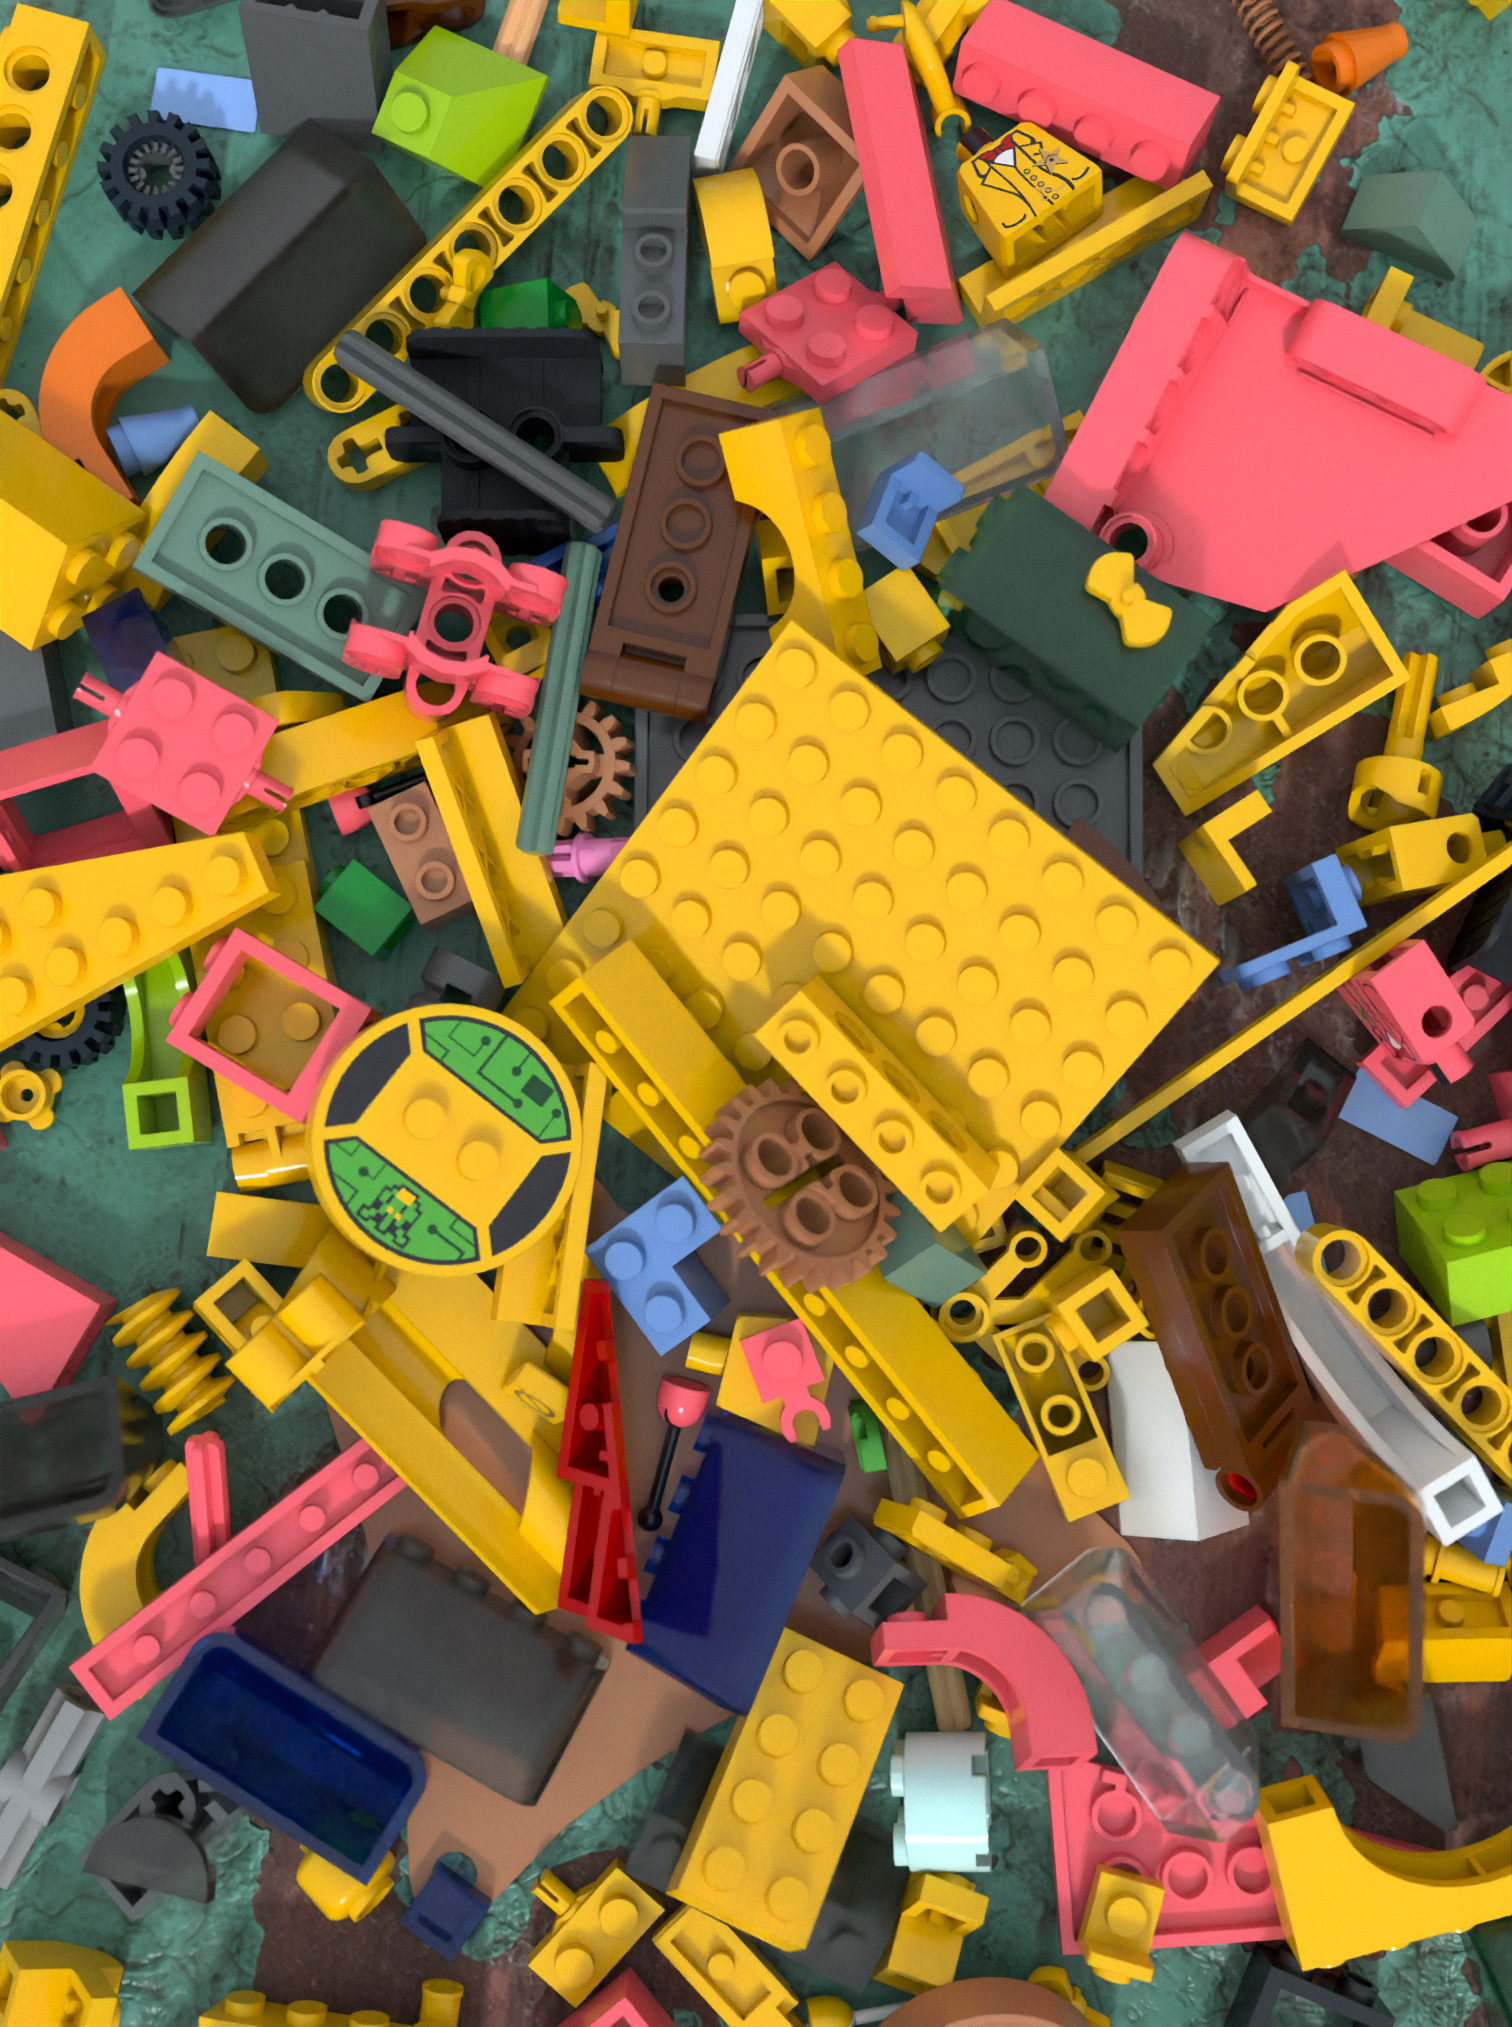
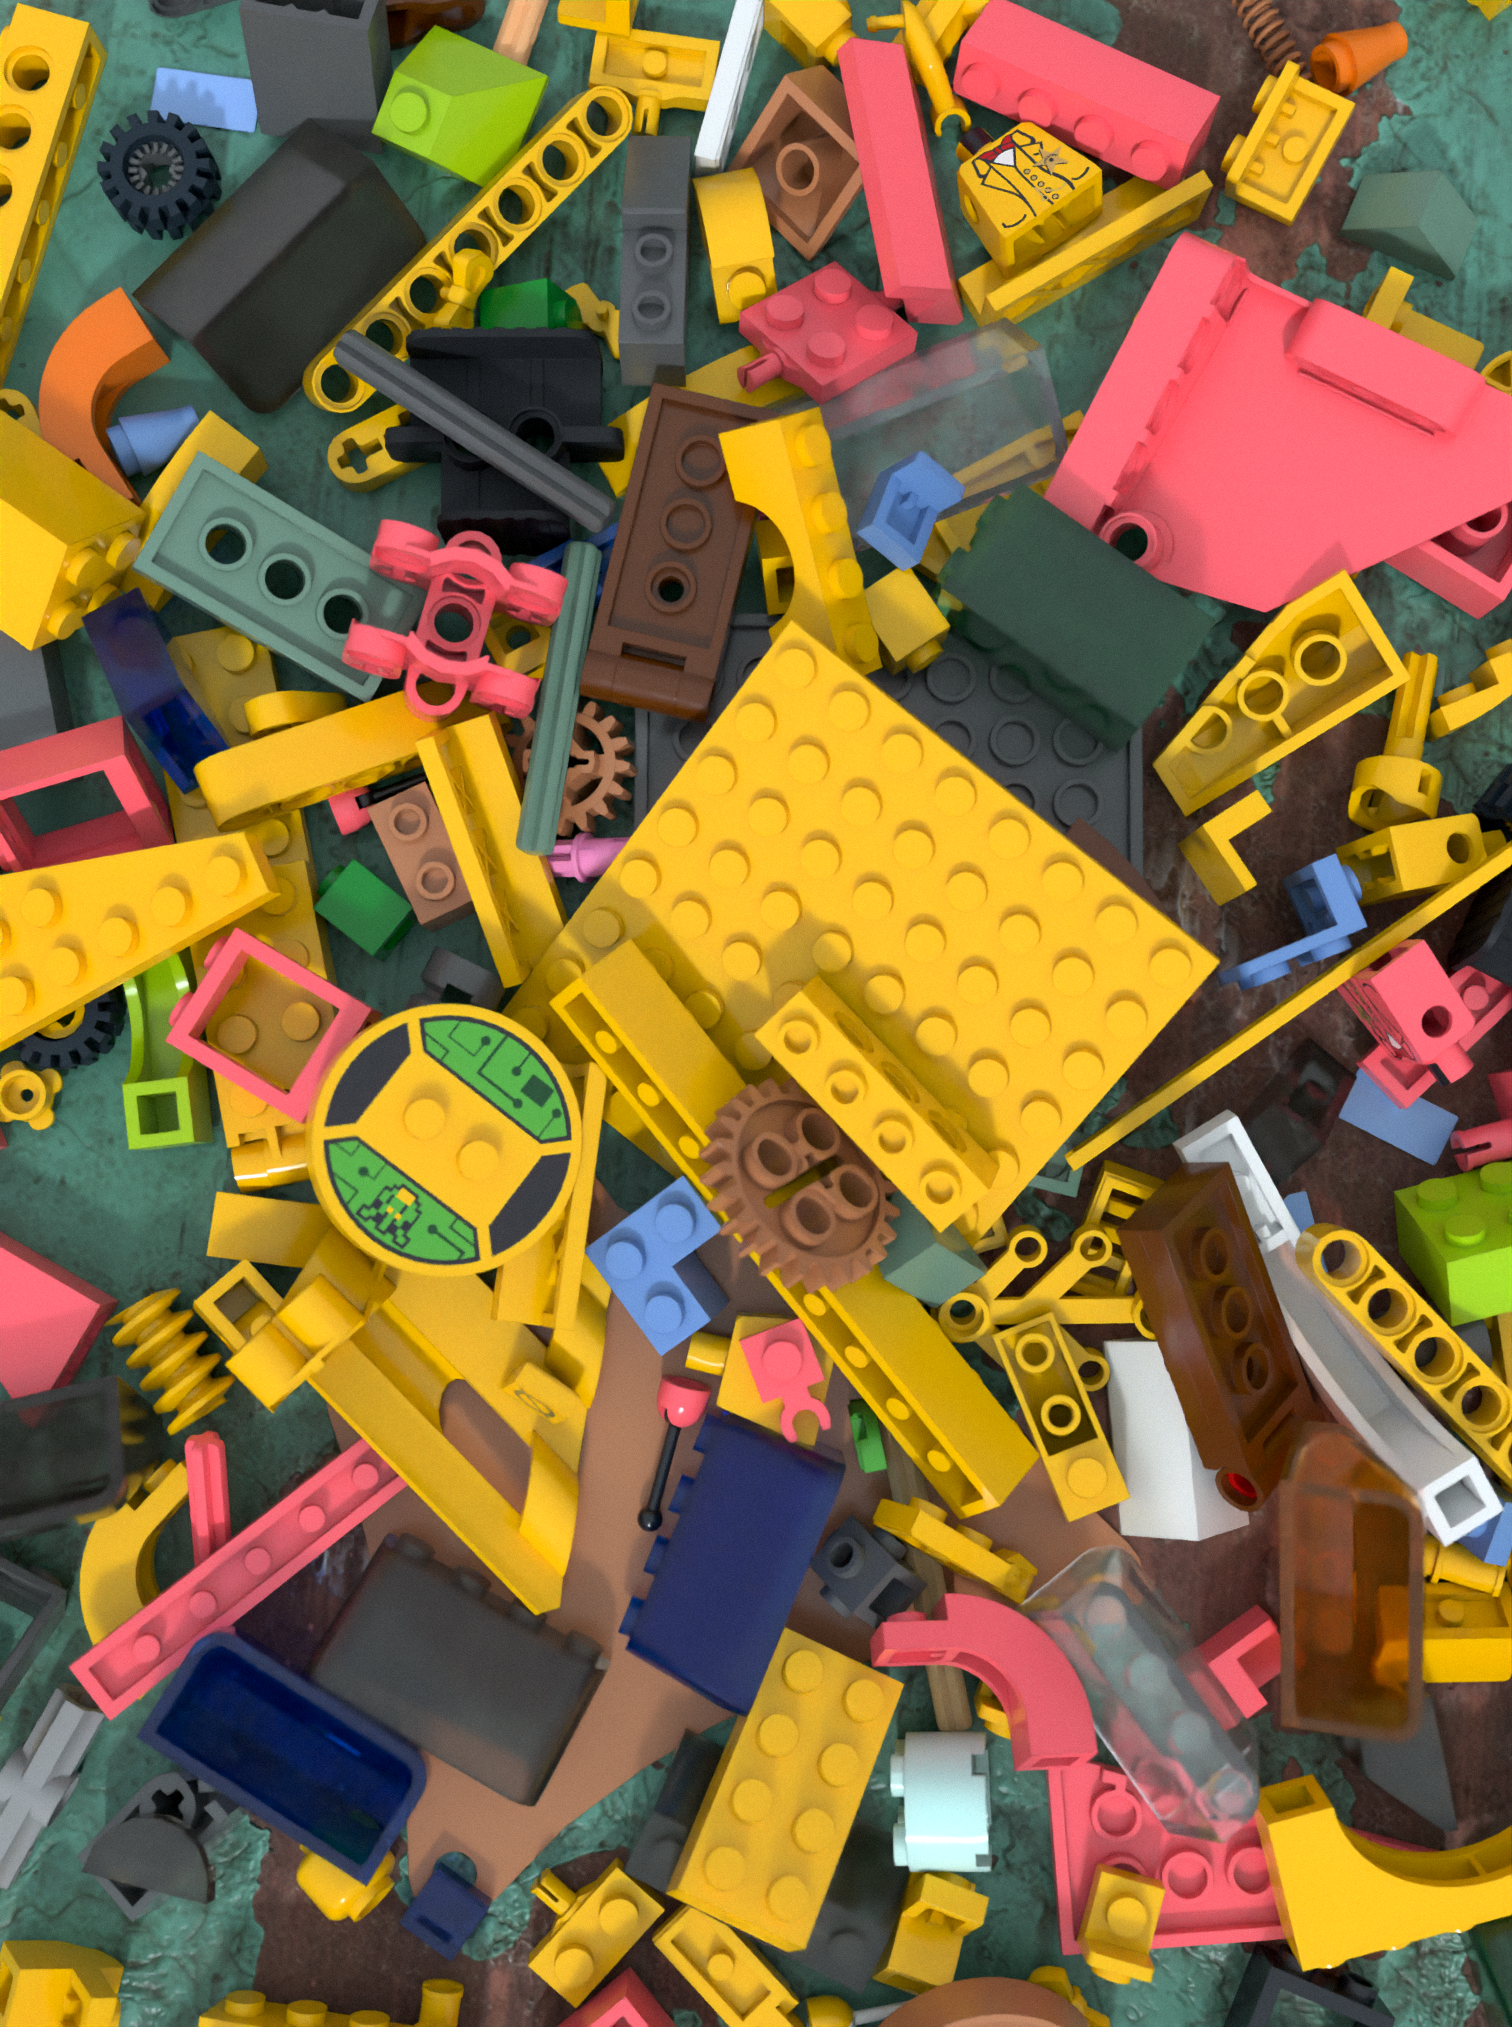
(184, 743): coral plate -> none
(599, 1545): red wedge -> none
(1066, 1195): yellow brick -> none
(1093, 1314): yellow brick -> none
(1113, 581): yellow piece -> none

